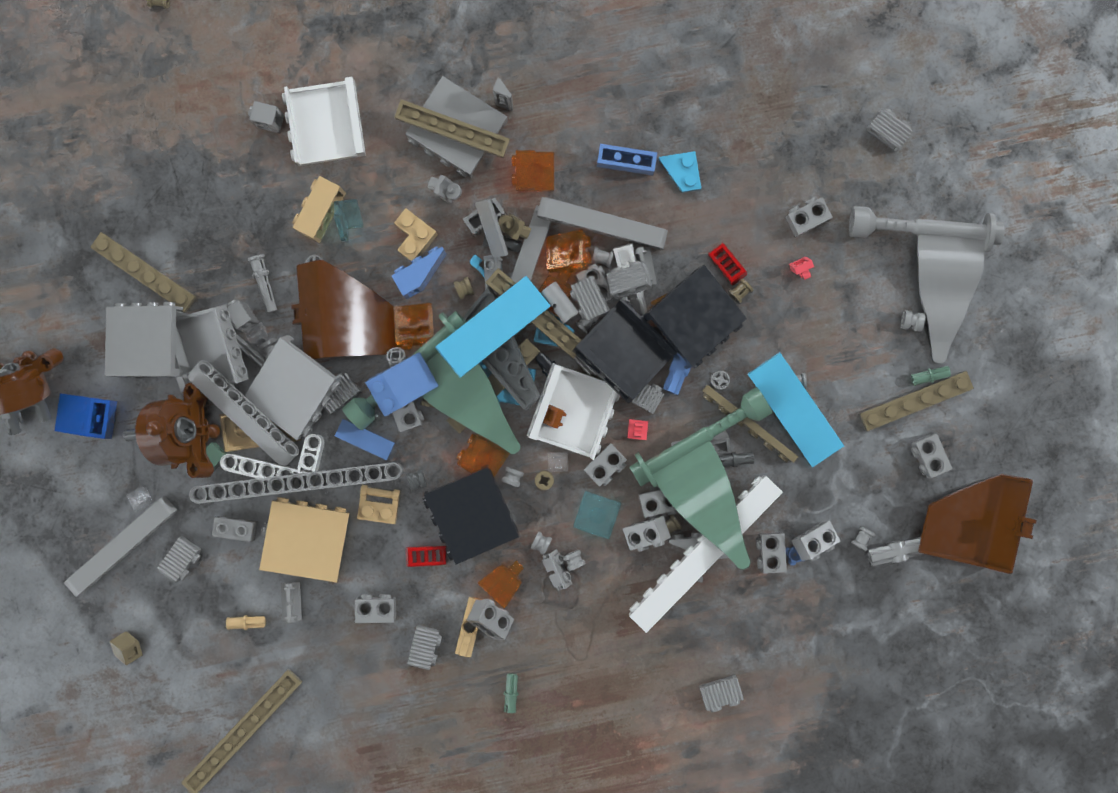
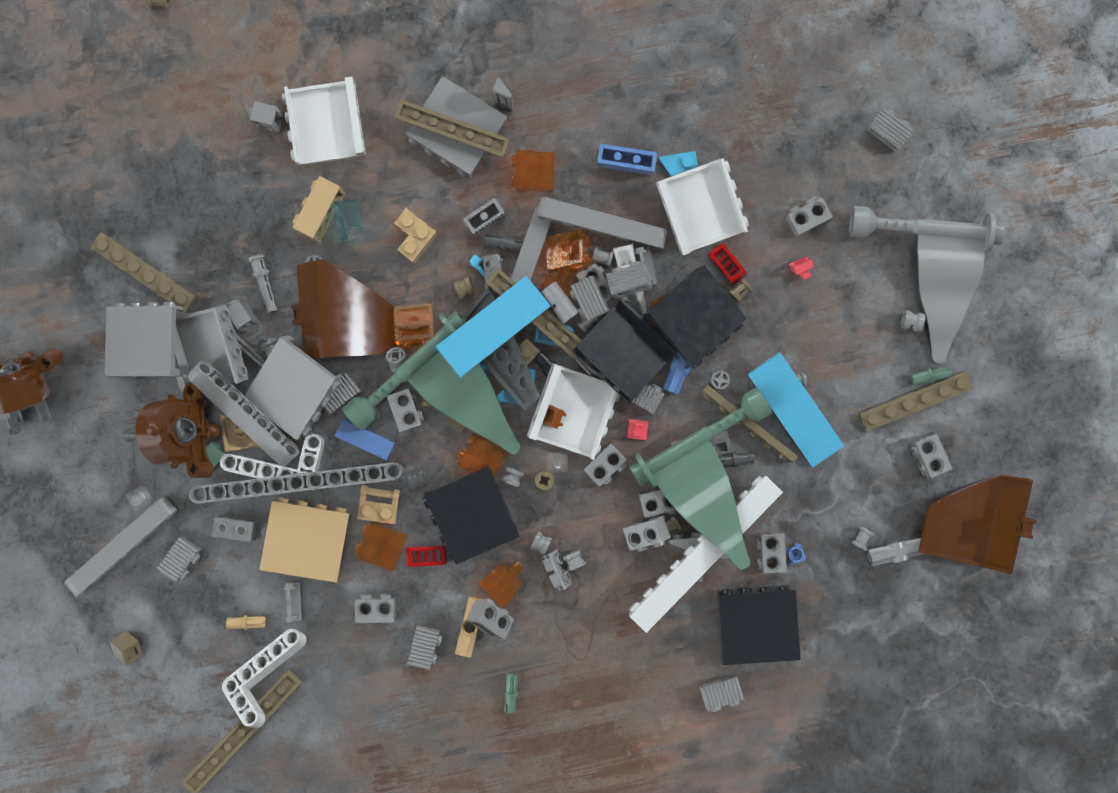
(85, 416): blue slope -> none
(259, 672): none -> white beam
(381, 545): none -> clear orange plate
(401, 384): medium blue slope -> none
(417, 275): medium blue slope -> none
(445, 188): light grey hips -> none
(491, 228): light grey slope -> none
(513, 226): dark tan hips -> none
(597, 515): clear light blue slope -> none
(702, 206): none -> white panel
(758, 625): none -> black panel
(815, 538): light grey brick -> none

